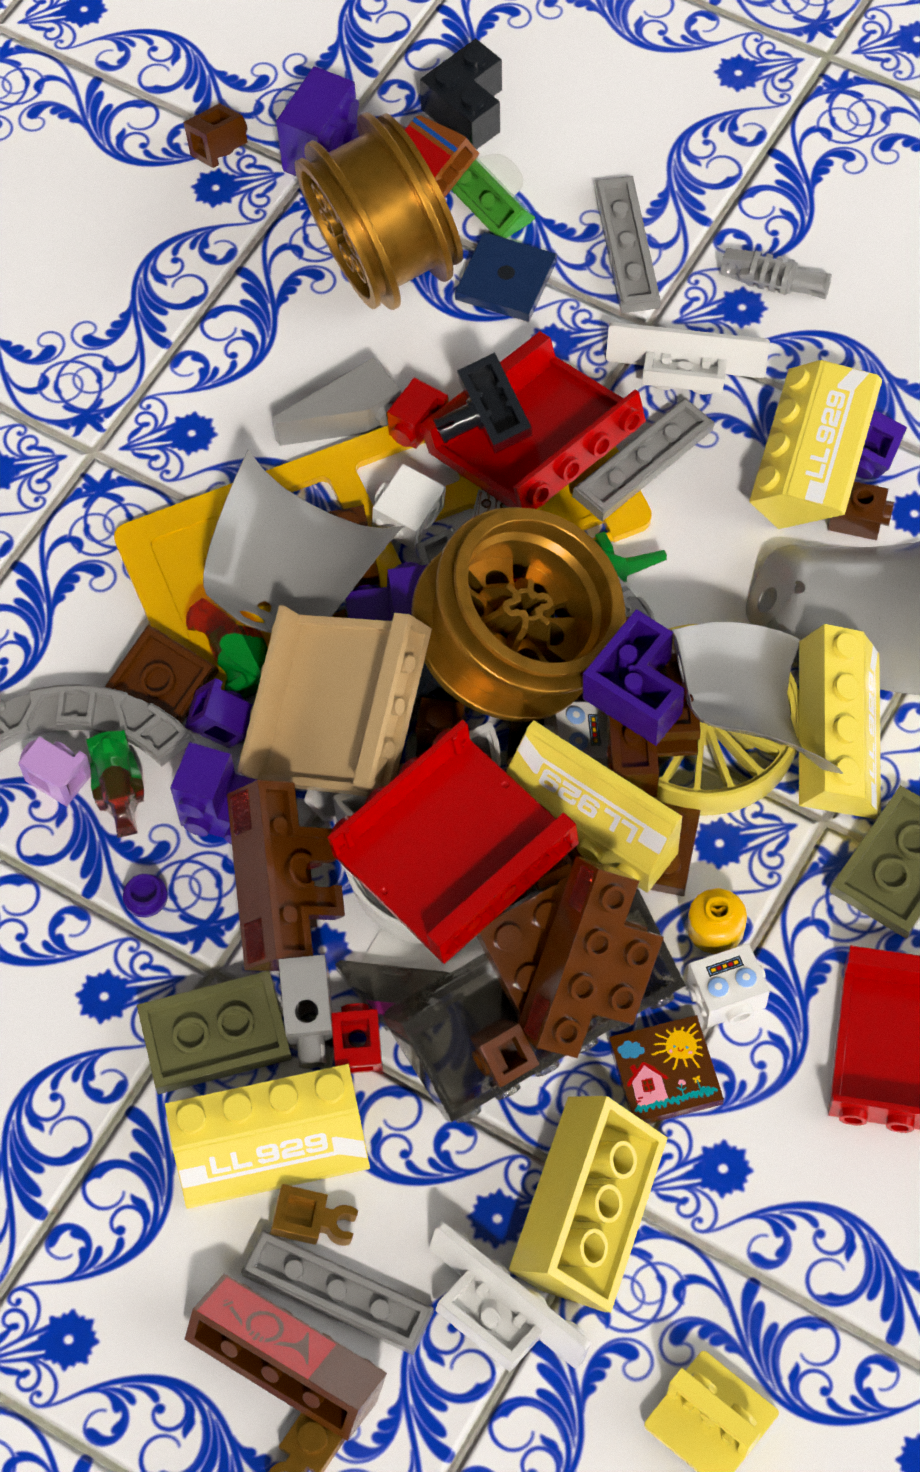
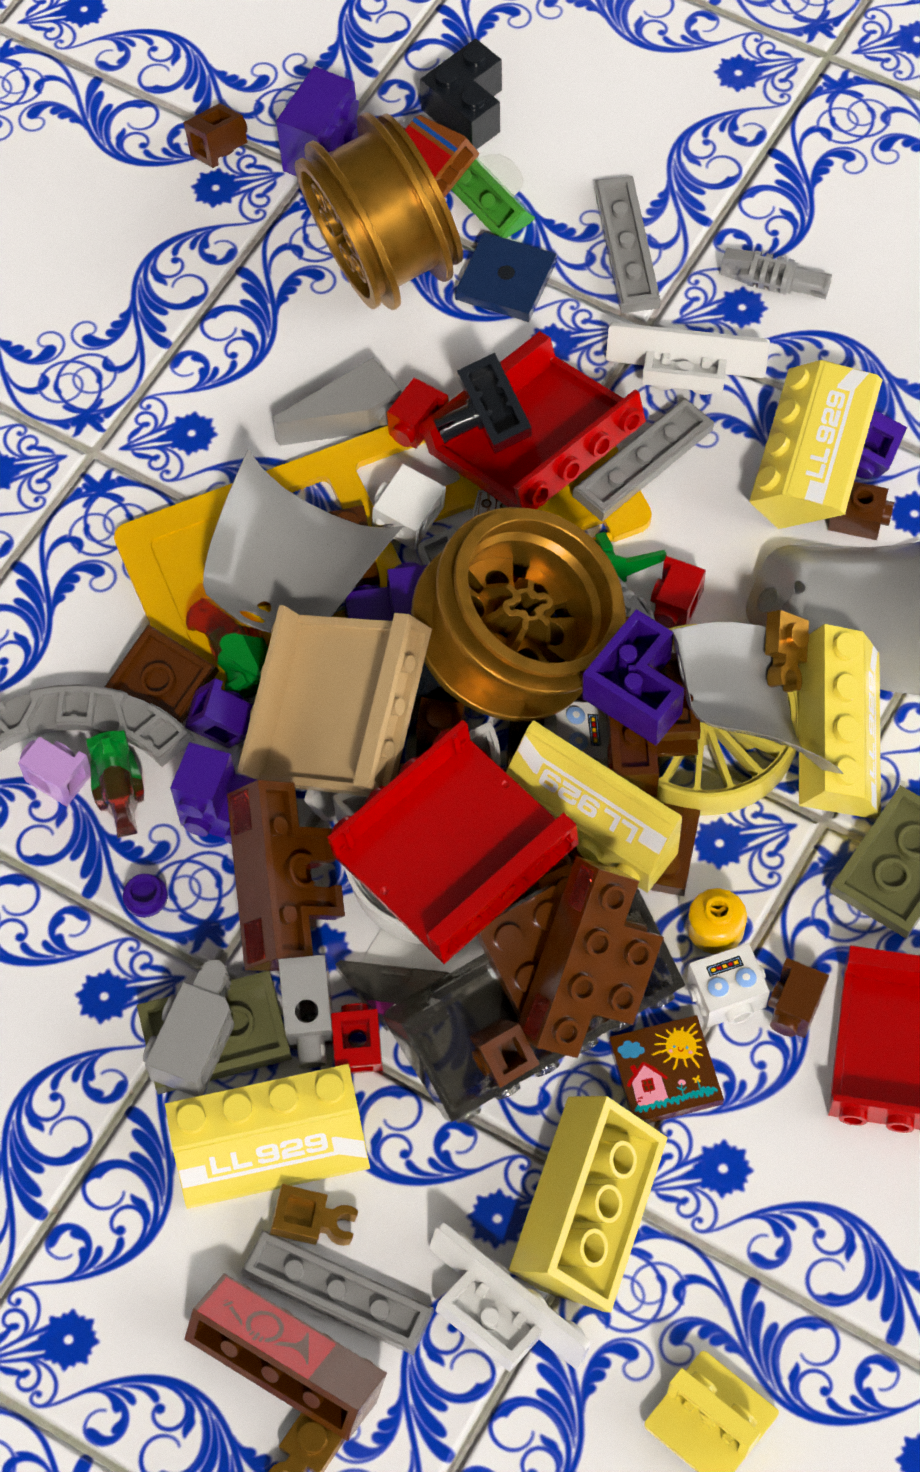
(192, 1032): none -> light grey hinge
(677, 592): none -> red brick
(788, 645): none -> pearl gold plate
(796, 998): none -> reddish brown brick

